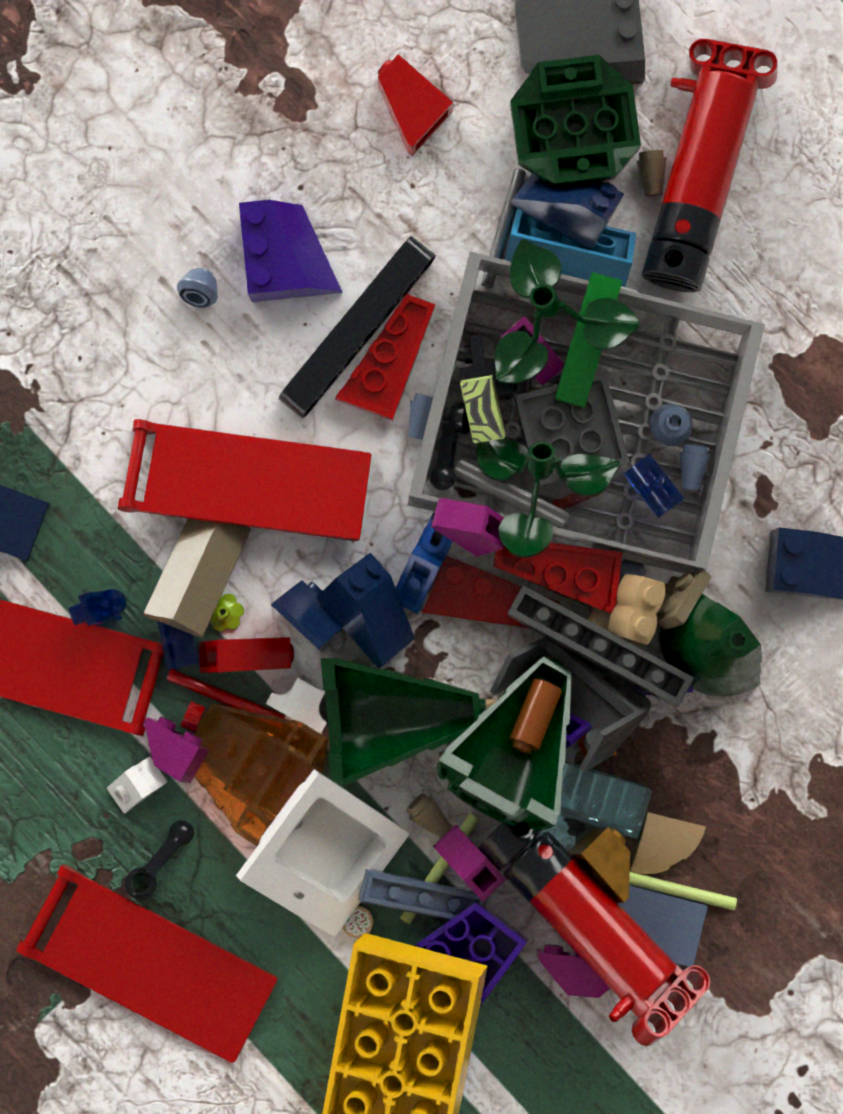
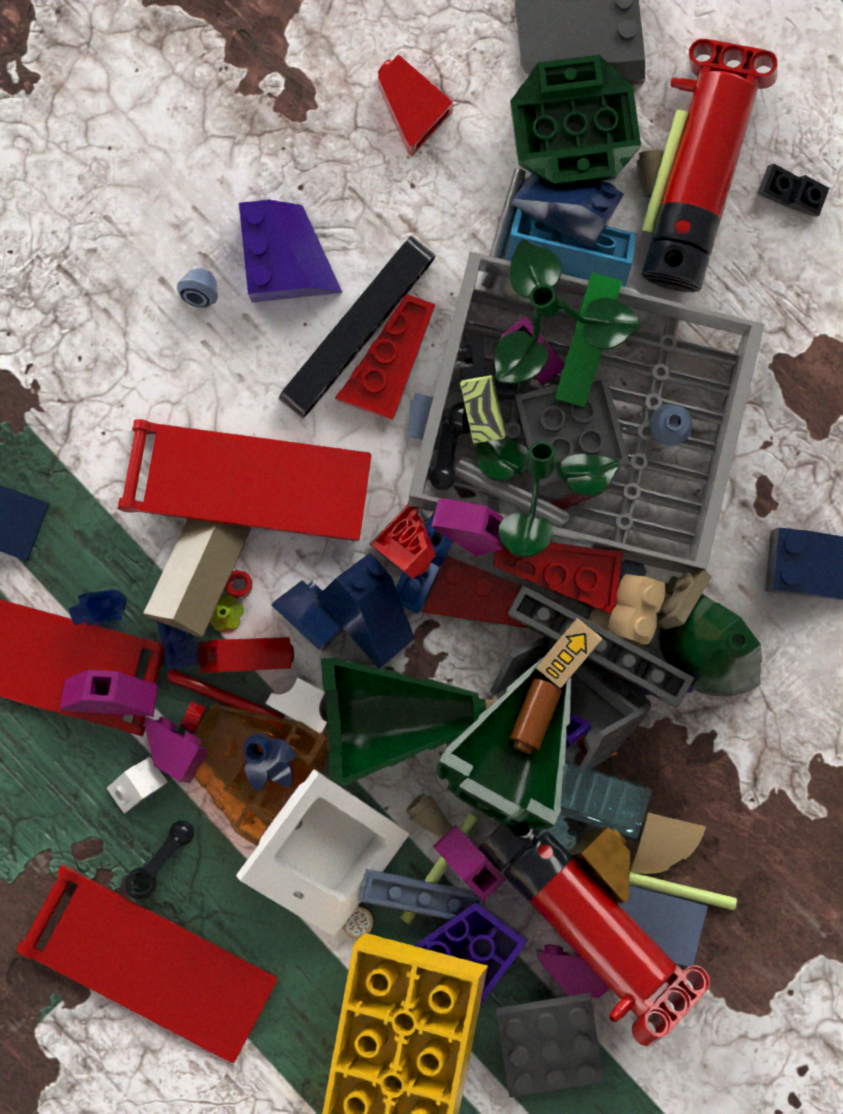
(109, 694): none -> magenta slope
(244, 592): none -> red axle
(269, 764): none -> dark blue plate
(406, 542): none -> red wing
(549, 1044): none -> dark grey plate
(569, 652): none -> tan tile
(653, 485): clear blue hips -> none
(664, 171): none -> yellowish green bar
(693, 465): sand blue cone -> none
(793, 191): none -> black slope

